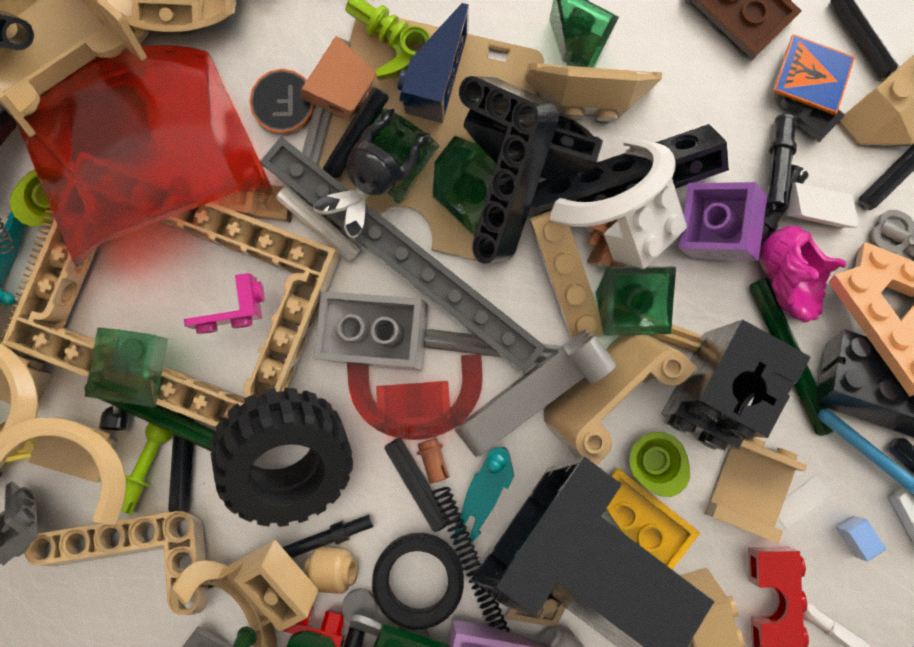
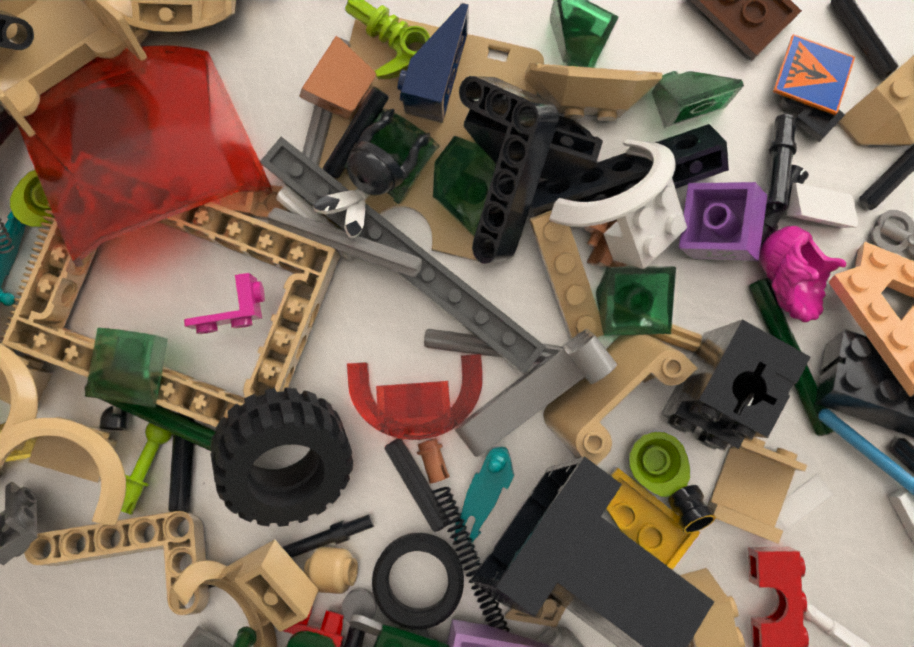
(277, 102): black tile -> none
(339, 240): none -> light grey axle
(371, 330): light grey slope -> none
(691, 509): none -> black wheel
(692, 95): none -> clear green slope
(861, 538): light blue piece -> none

